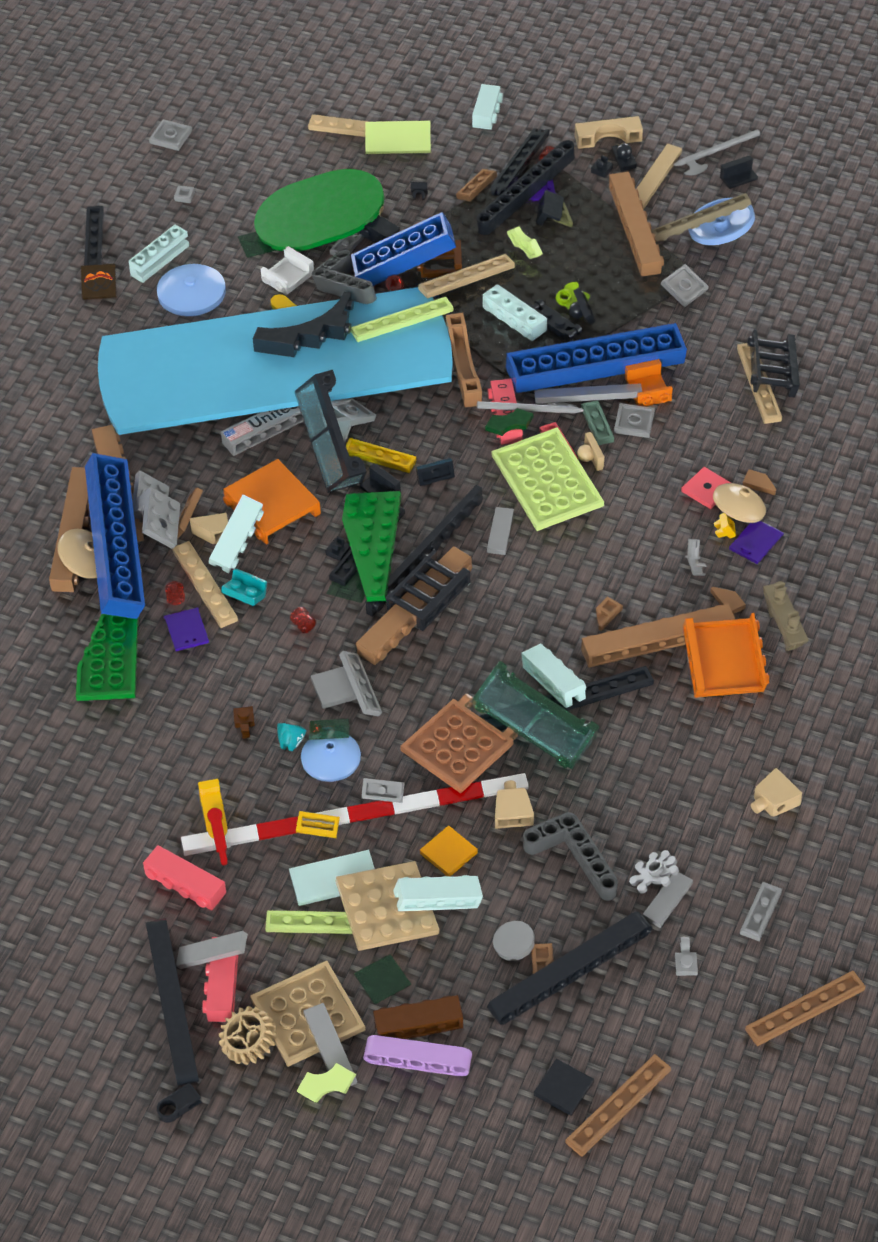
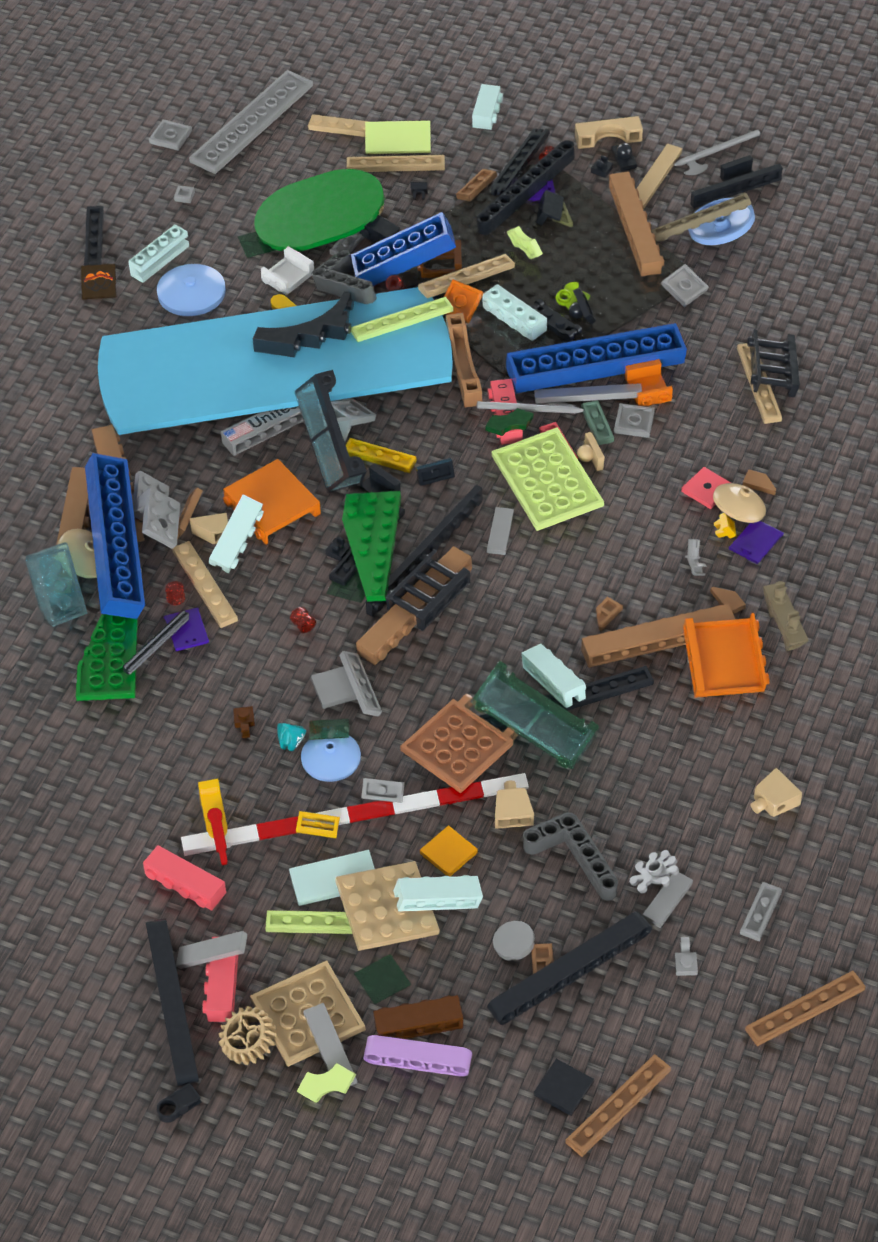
(56, 584): none -> clear light blue windscreen
(161, 637): none -> black axle
(245, 587): teal bracket -> none
(250, 122): none -> light grey plate
(397, 163): none -> tan tile
(463, 299): none -> orange tile
(736, 185): none -> black plate

